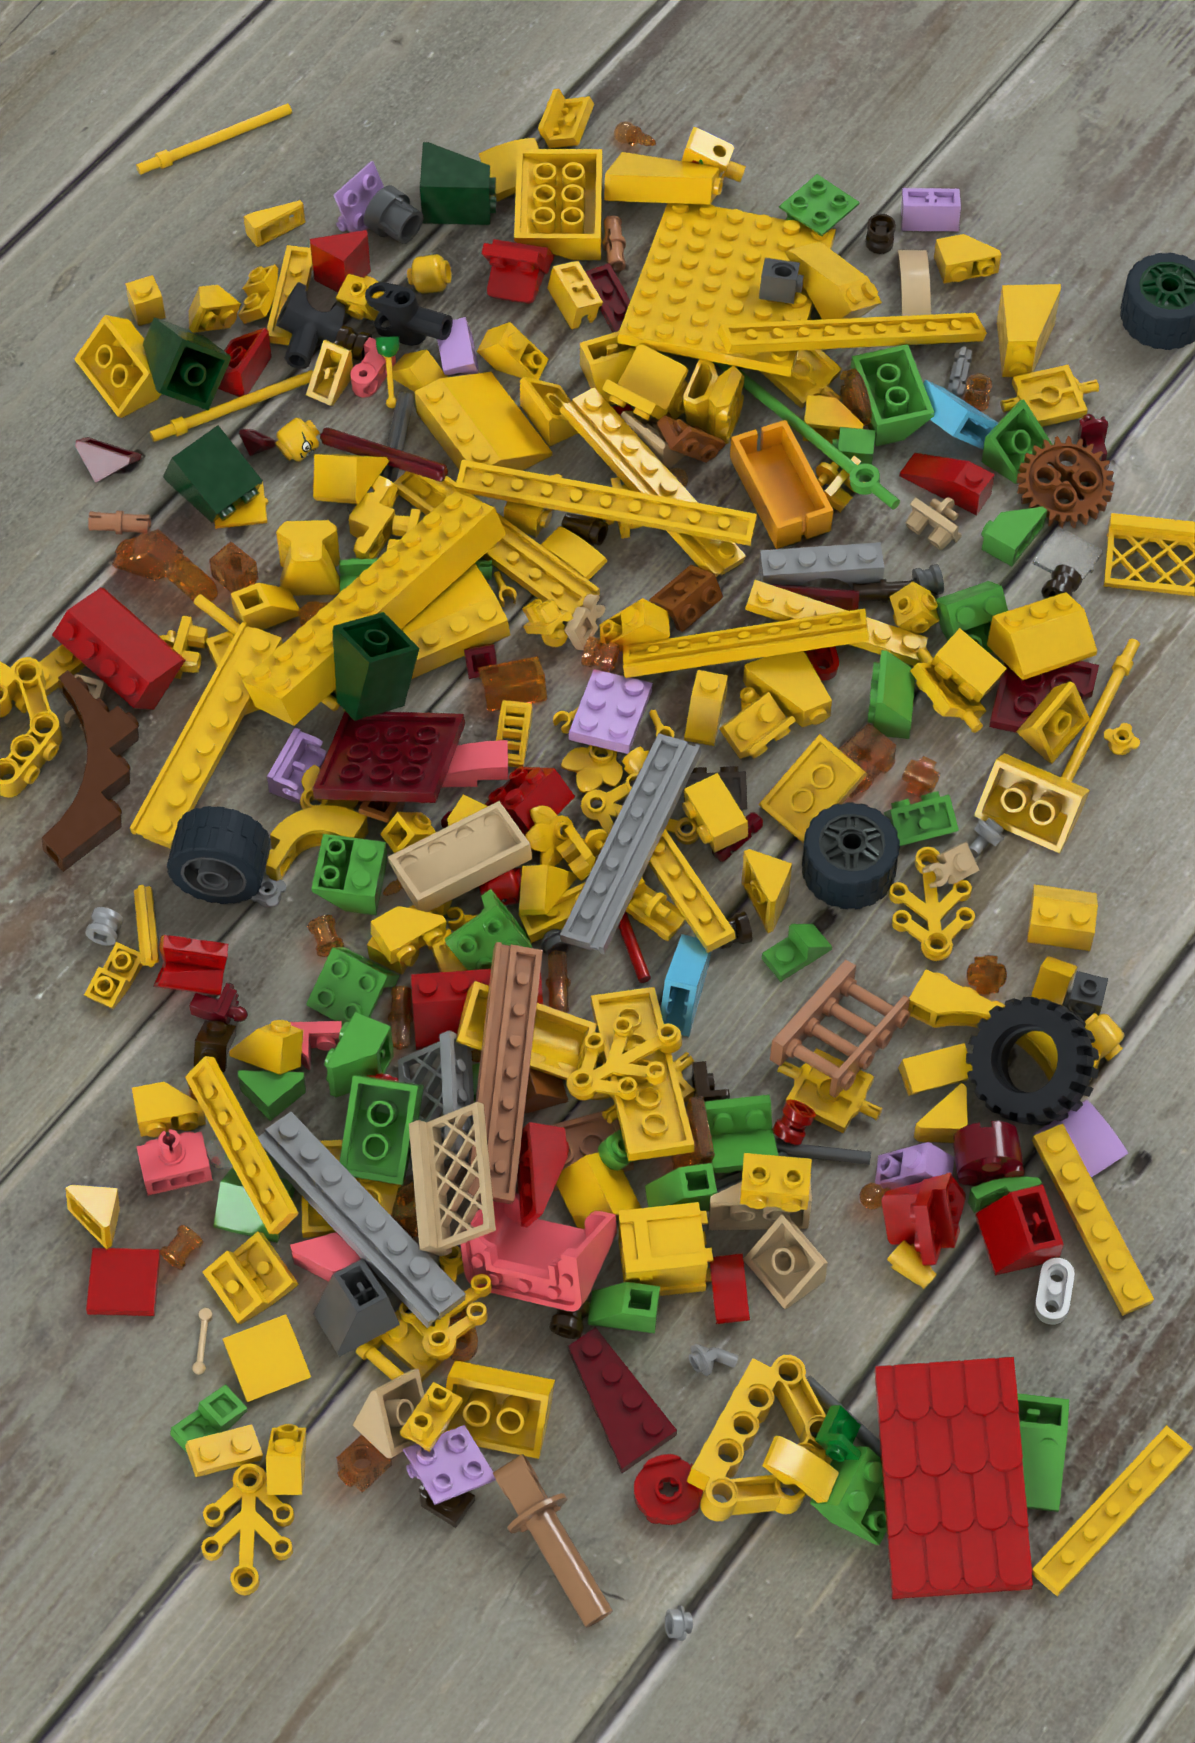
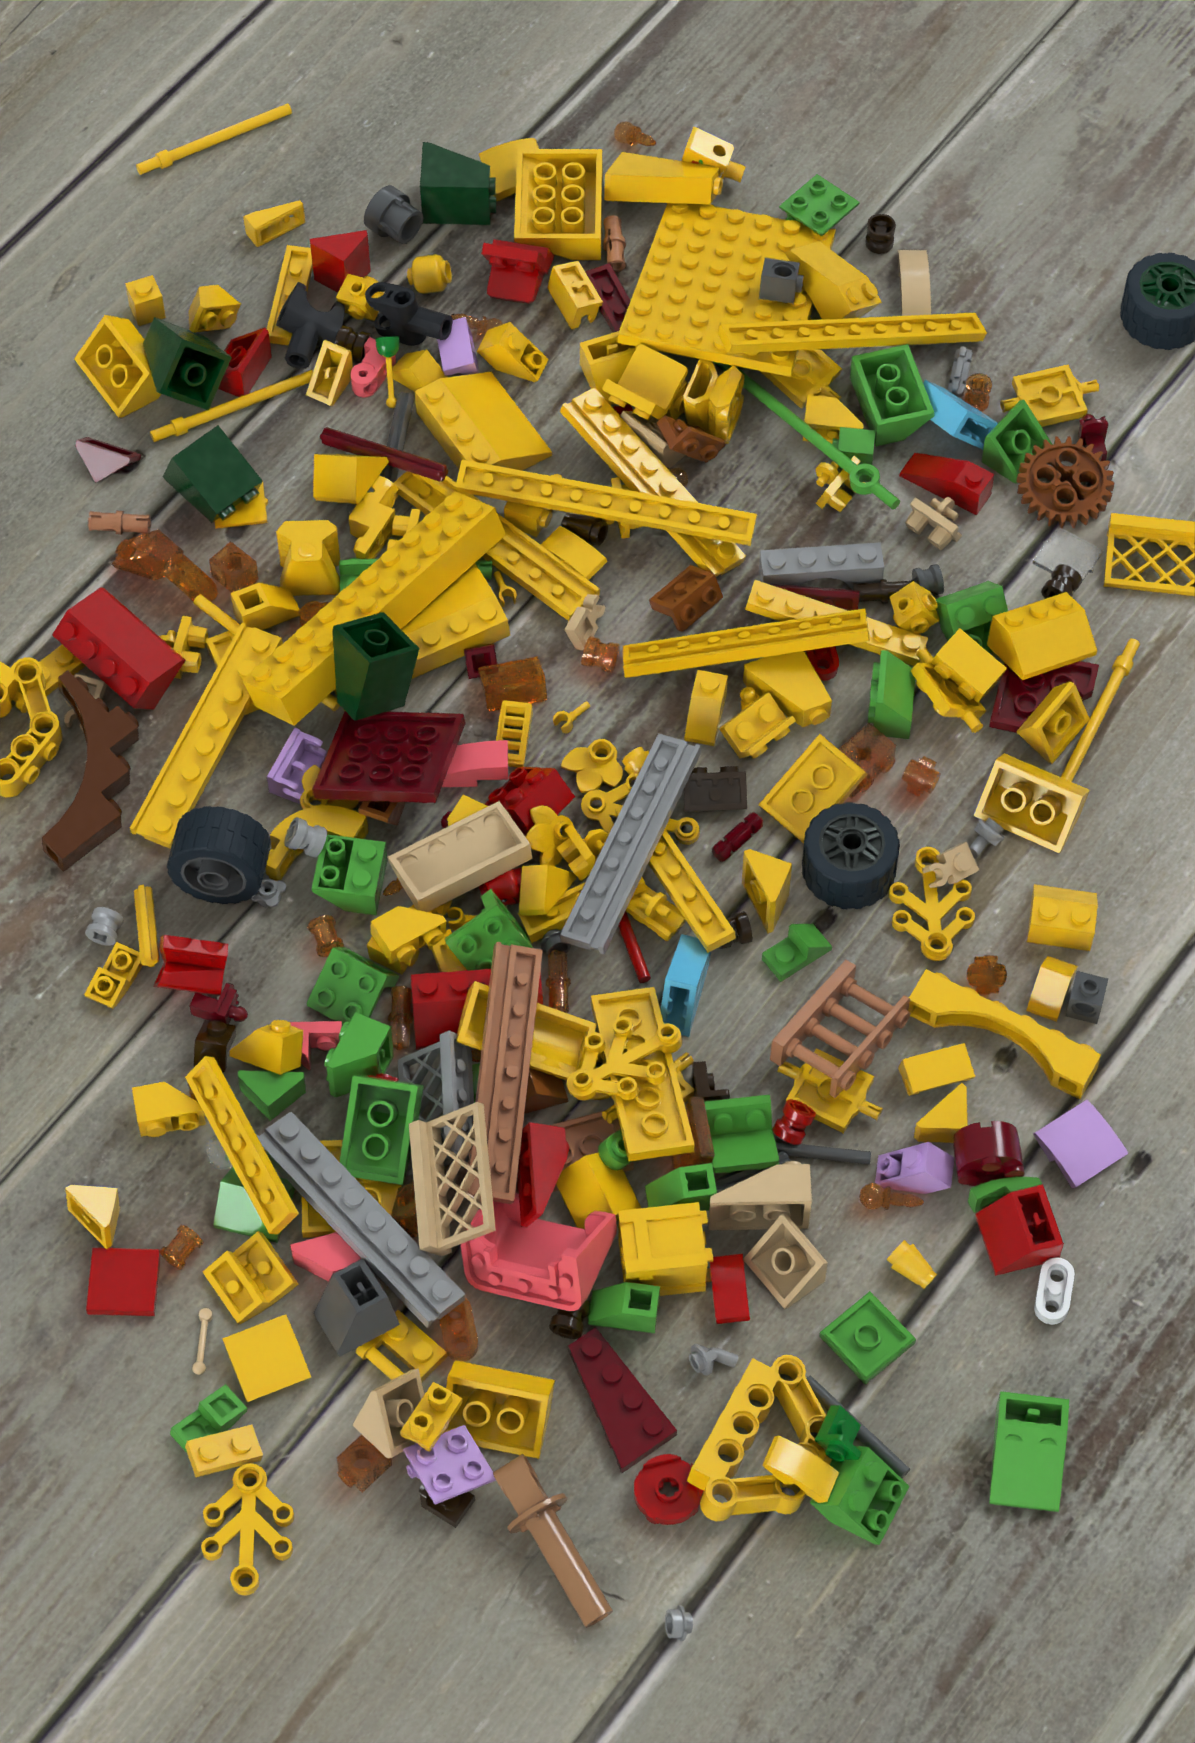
(174, 1161): coral brick -> none
(255, 441): dark red slope -> none
(260, 292): yellow slope -> none
(286, 1460): yellow slope -> none
(297, 439): yellow head -> none
(305, 837): none -> light grey wheel
(355, 197): lavender hinge -> none
(406, 830): yellow brick -> none
(442, 1331): yellow plant -> none
(481, 325): none -> clear orange bar
(542, 405): yellow slope -> none
(547, 620): yellow hips -> none
(564, 120): yellow bracket -> none
(610, 711): lavender plate -> none
(636, 624): yellow slope -> none
(659, 727): yellow hand -> none
(715, 812): yellow brick -> none
(775, 1182): yellow brick -> none
(781, 484): light orange piece -> none
(855, 395): clear orange tile -> none
(867, 1337): none -> bright green plate
(924, 819): bright green bracket -> none
(925, 1215): red piece -> none
(930, 209): lavender hinge -> none
(953, 1478): red piece -> none
(965, 258): yellow slope -> none
(992, 1052): black tyre -> none
(1012, 533): bright green slope -> none
(1025, 325): yellow slope -> none
(1092, 1219): yellow plate -> none
(1106, 1035): yellow head -> none
(1111, 1511): yellow plate -> none
(1118, 746): yellow plate -> none

